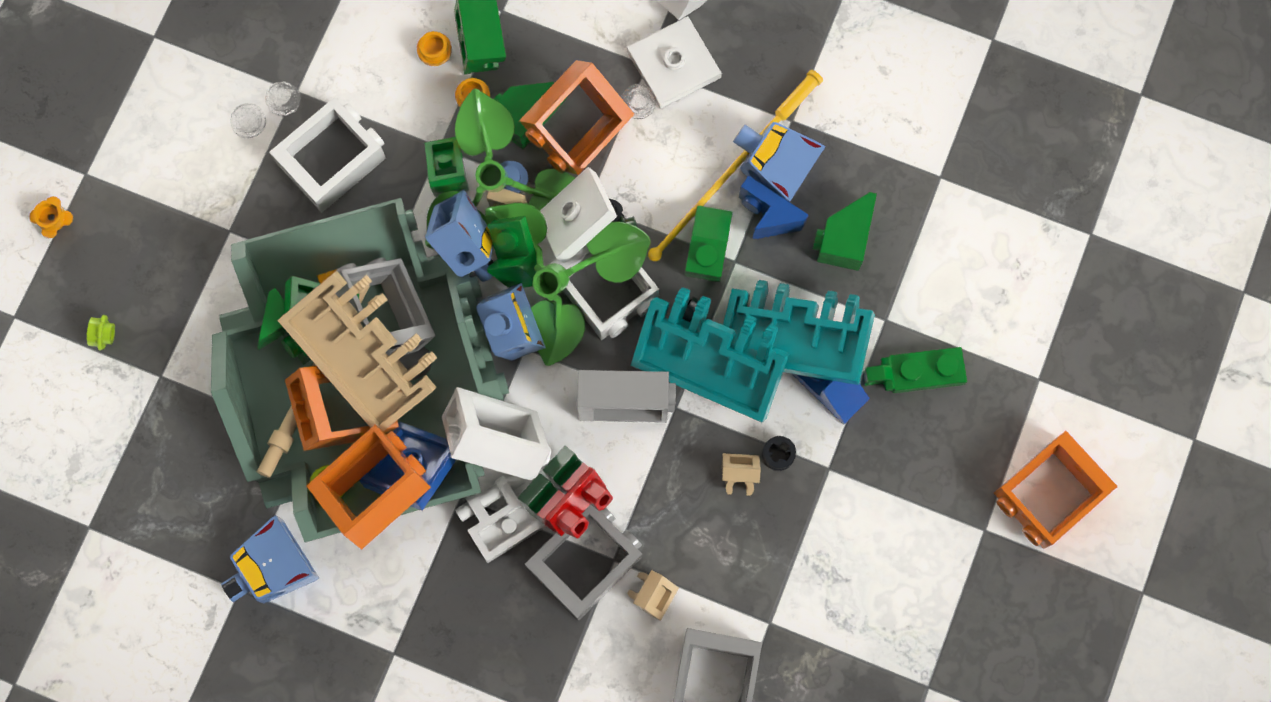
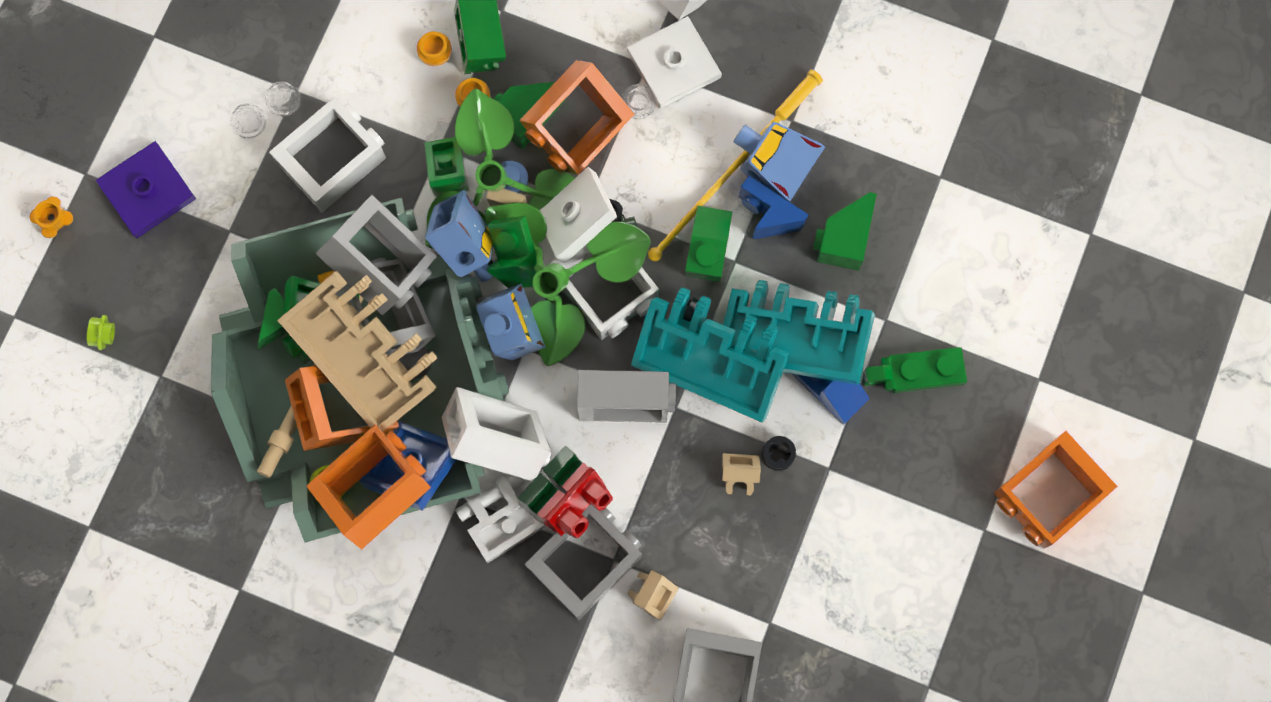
(145, 189): none -> dark purple plate
(269, 564): medium blue torso -> none
(353, 265): none -> light grey window

